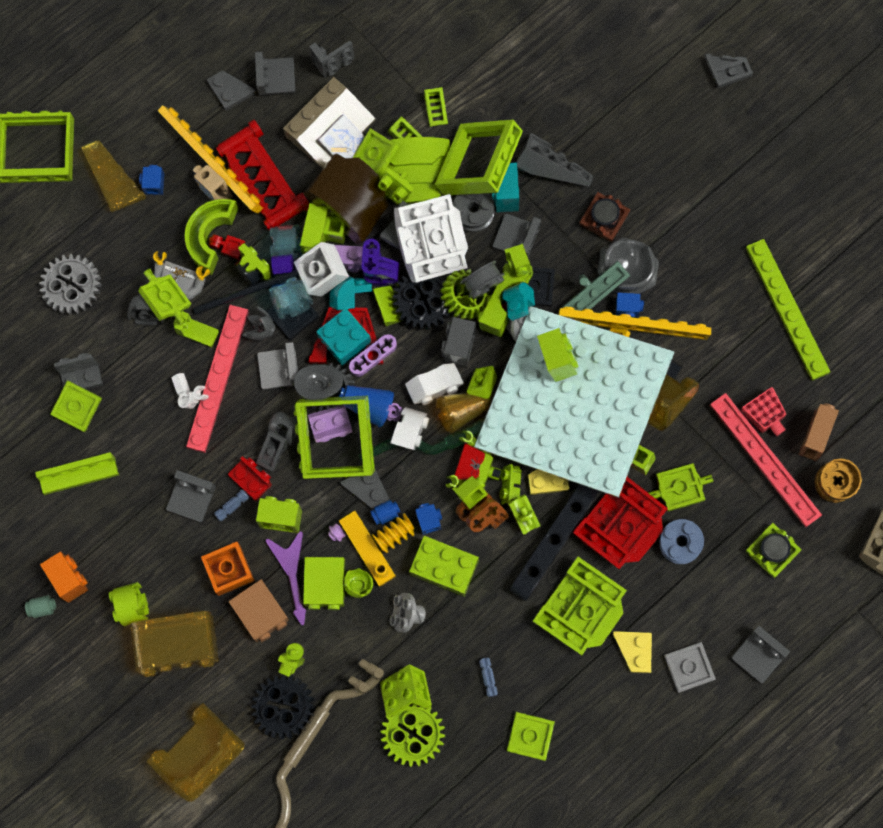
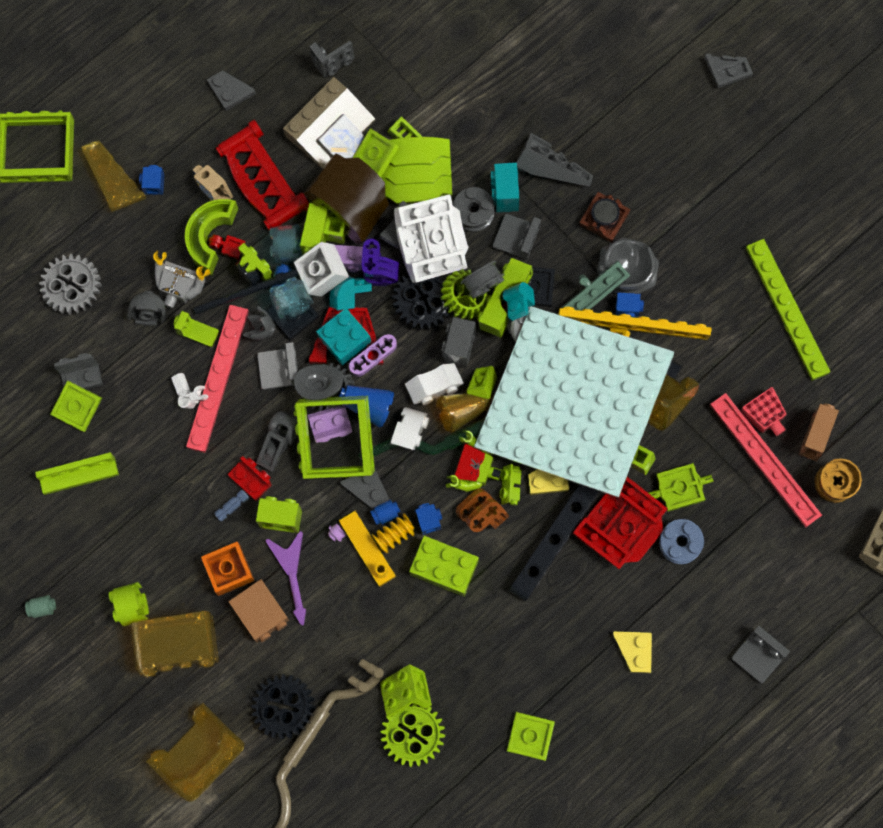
(64, 577): orange brick -> none
(164, 297): lime plate -> none
(190, 496): dark grey bracket -> none
(215, 163): yellow plate -> none
(274, 75): dark grey bracket -> none
(282, 264): dark purple brick -> none
(291, 659): lime hips -> none
(324, 582): lime brick -> none
(358, 583): lime hair -> none
(384, 300): lime slope -> none
(396, 183): lime hips -> none
(398, 410): lavender plate -> none
(406, 613): light grey plate -> none
(433, 92): lime slope -> none
(471, 491): lime brick -> none
(488, 677): sand blue axle -> none
(499, 163): lime window -> none
(518, 260): lime brick -> none
(524, 514): lime hips -> none
(557, 354): lime brick -> none
(582, 608): lime slope -> none
(689, 667): light grey tile -> none
(773, 550): piece -> none

